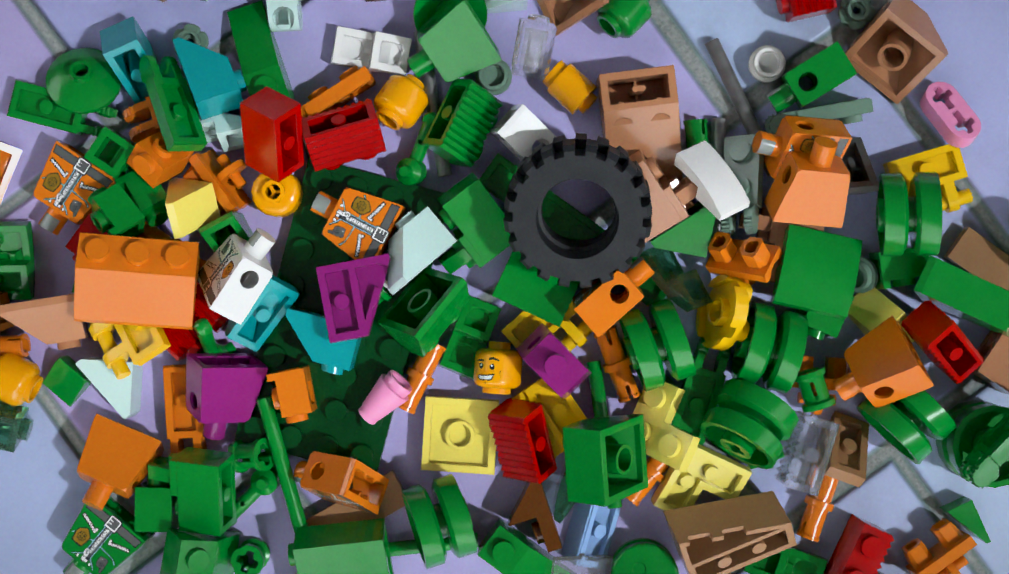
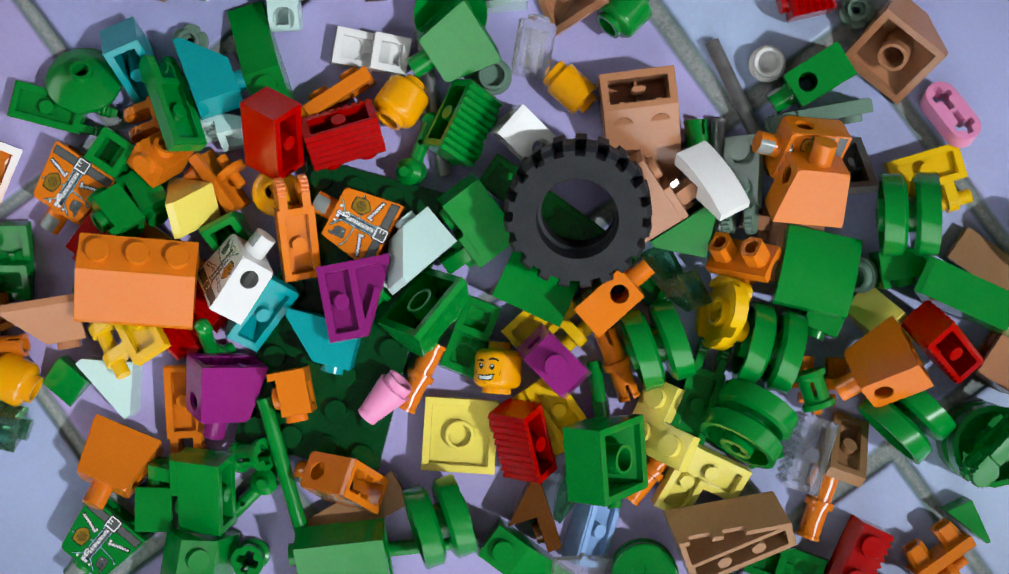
(296, 231): none -> orange hinge

